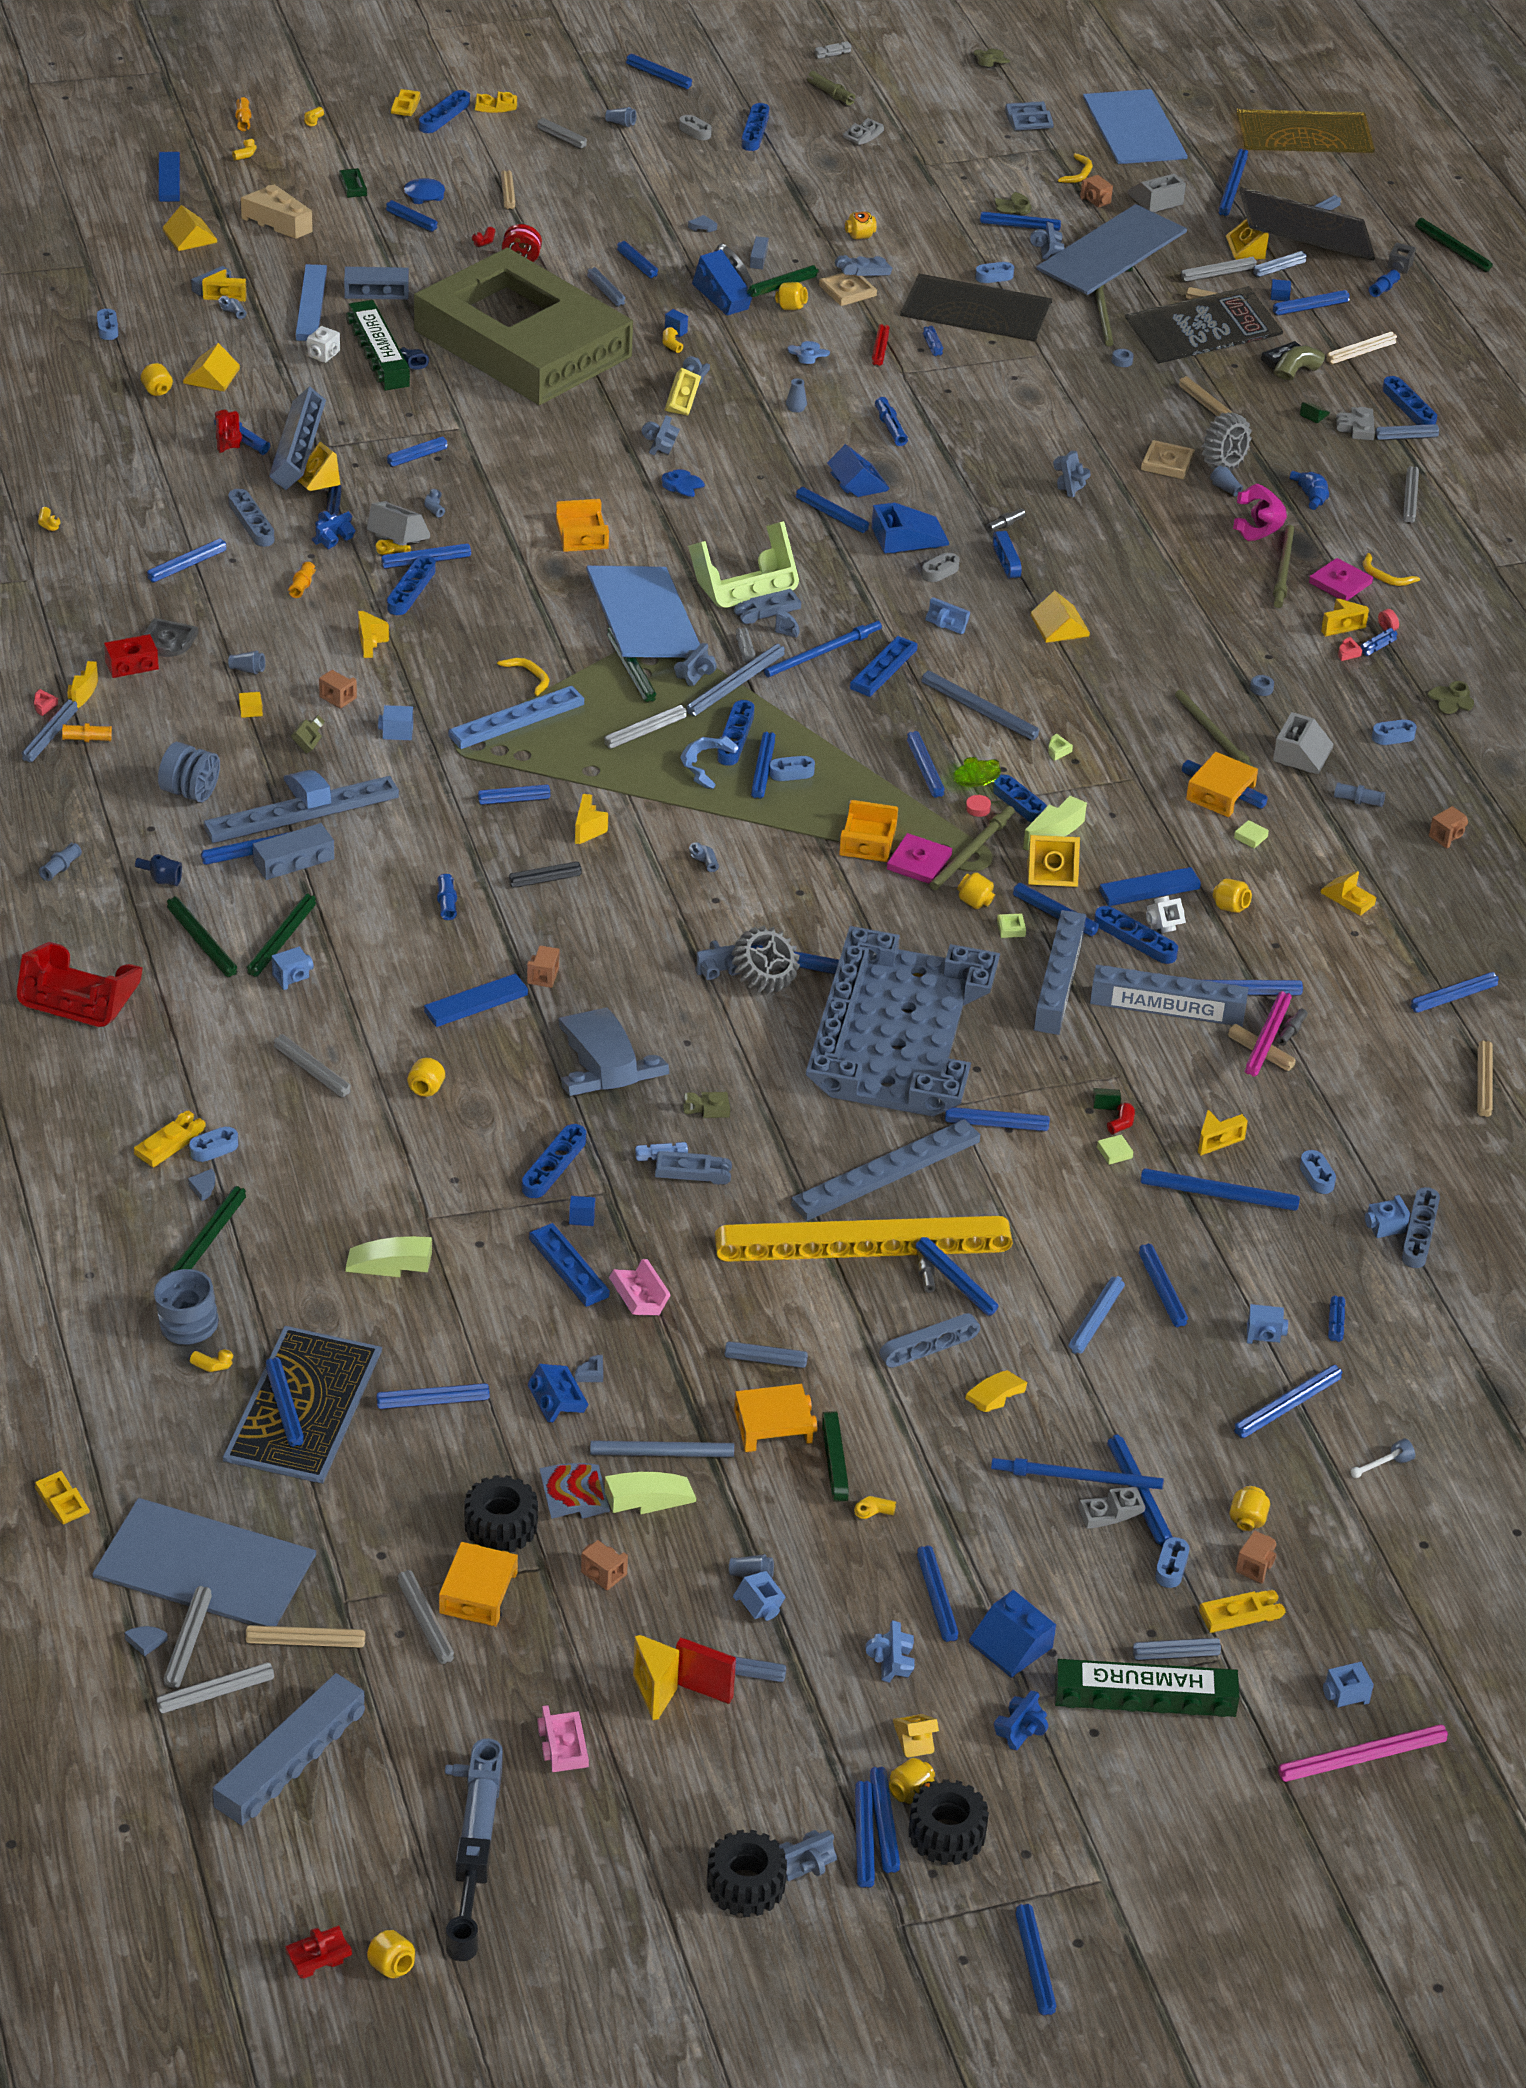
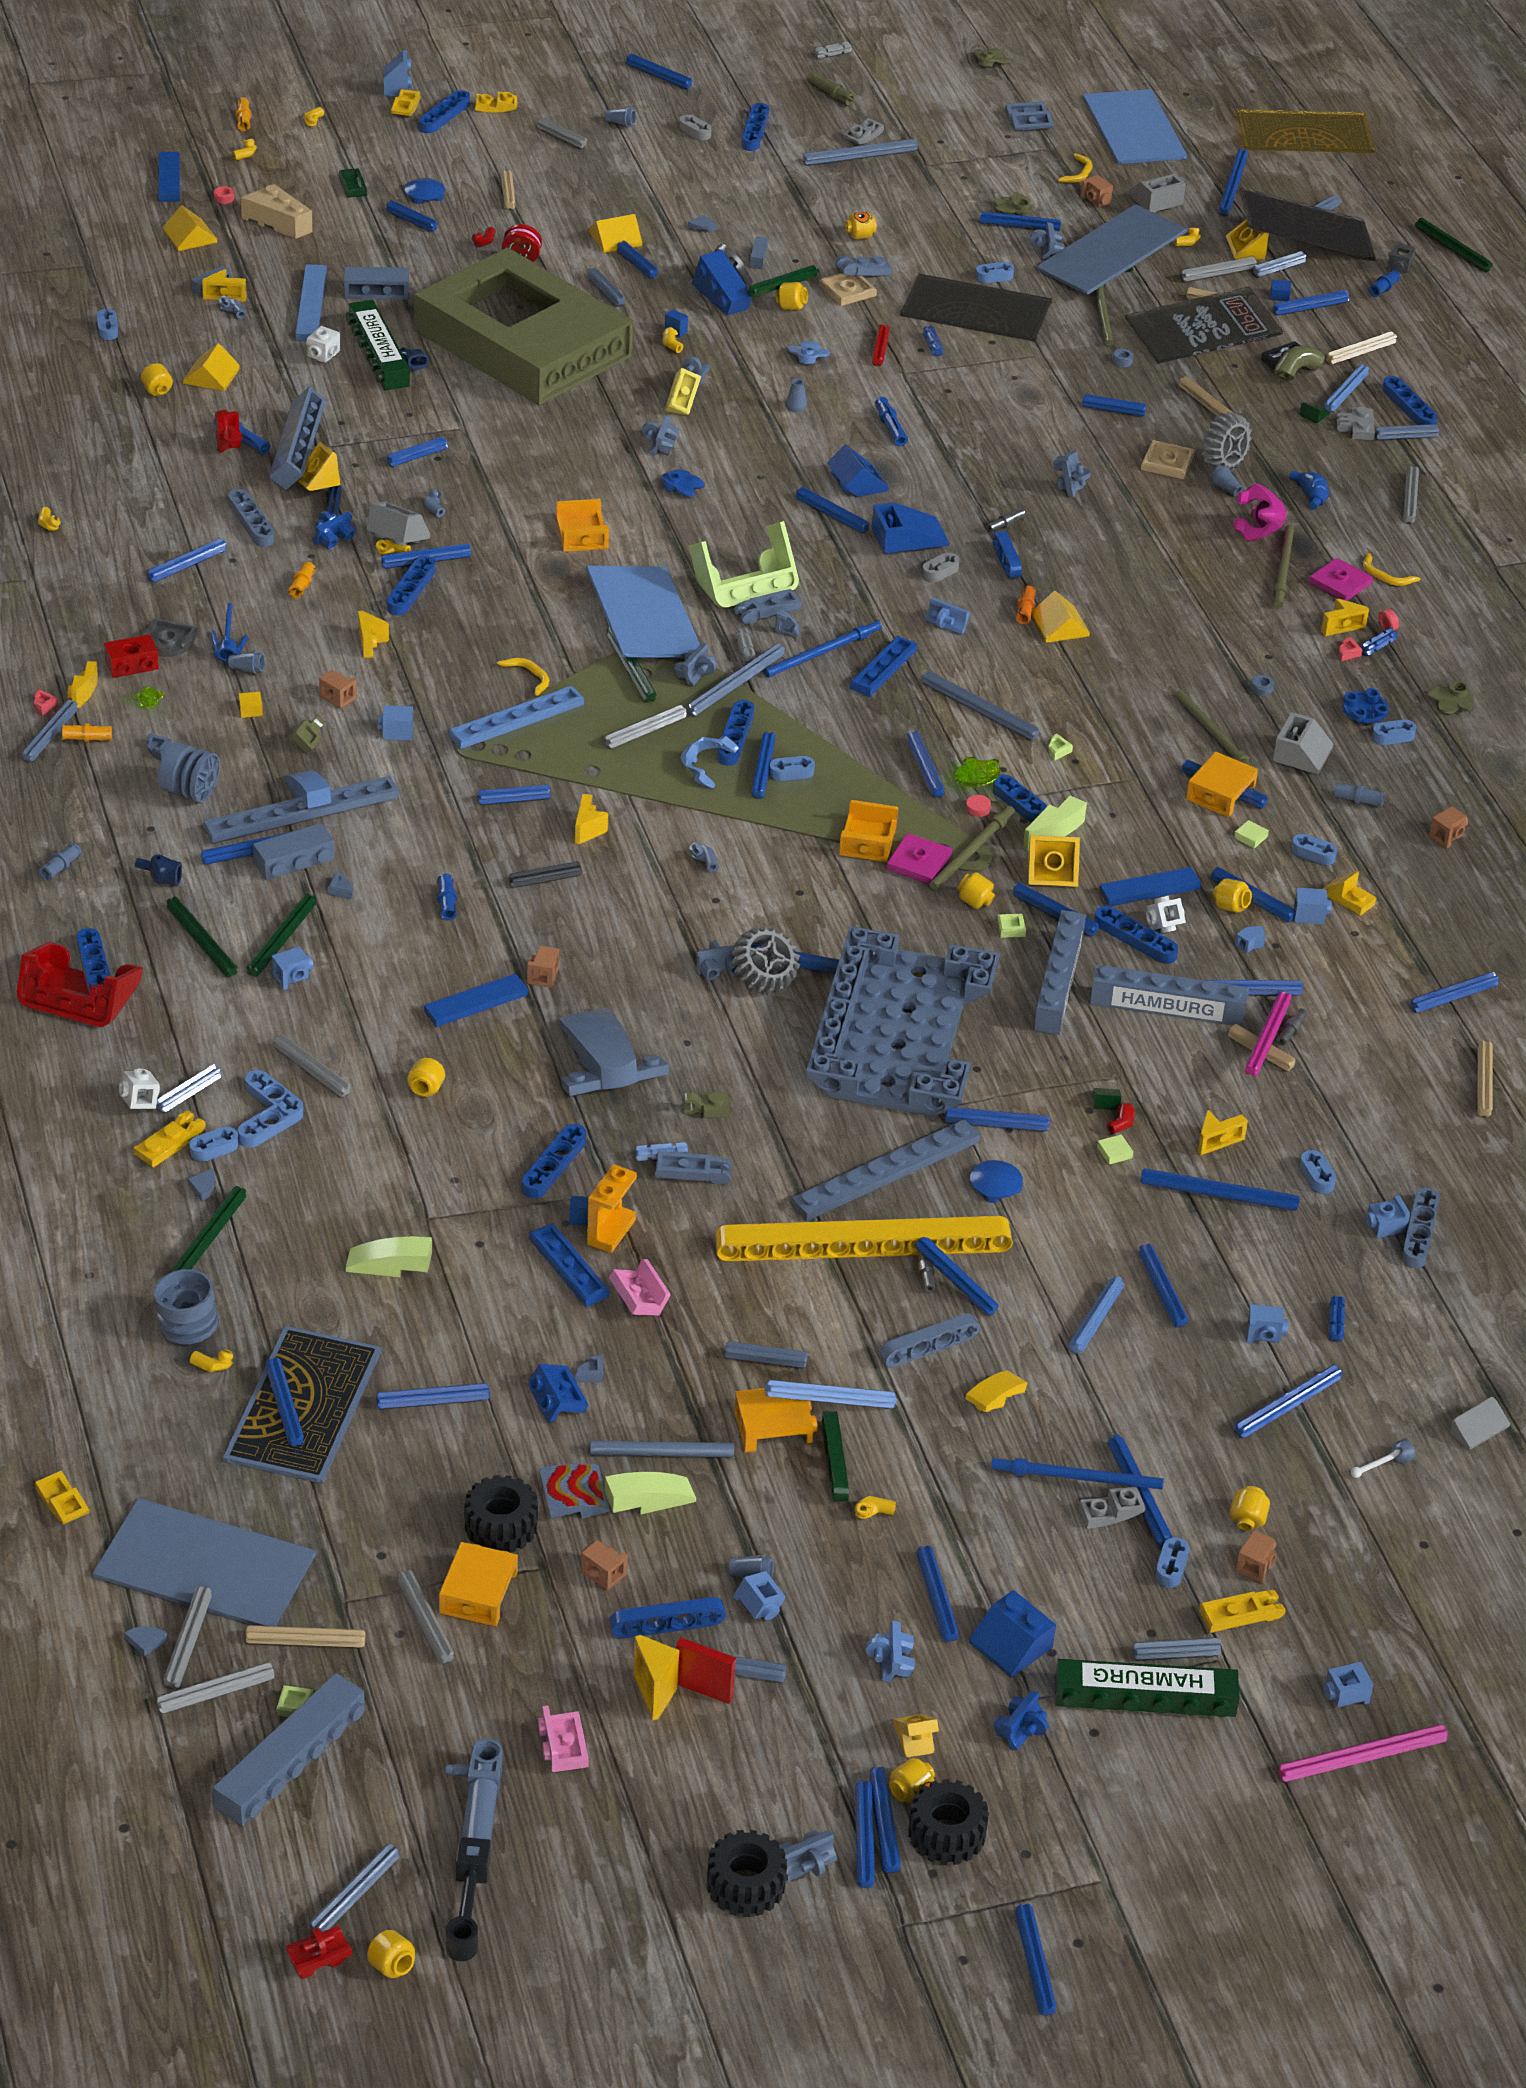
(92, 962): none -> blue beam
(139, 1089): none -> white brick
(149, 697): none -> clear neon green plate
(158, 745): none -> sand blue tile
(188, 1088): none -> axle
(223, 195): none -> coral tile
(227, 645): none -> blue plant
(254, 1130): none -> medium blue beam
(291, 1699): none -> yellowish green tile
(340, 886): none -> sand blue tile
(355, 1888): none -> sand blue axle
(396, 75): none -> medium blue slope
(606, 1216): none -> light orange panel
(614, 230): none -> yellow slope
(626, 1621): none -> blue beam
(830, 1394): none -> medium blue axle
(860, 152): none -> sand blue axle
(996, 1180): none -> blue dish
(1025, 605): none -> orange pin
(1114, 405): none -> blue axle
(1188, 240): none -> yellow arm
(1250, 938): none -> medium blue piece
(1259, 897): none -> blue axle
(1311, 906): none -> medium blue brick
(1314, 849): none -> medium blue beam
(1346, 388): none -> medium blue axle
(1365, 706): none -> blue dish
(1479, 1423): none -> light grey slope

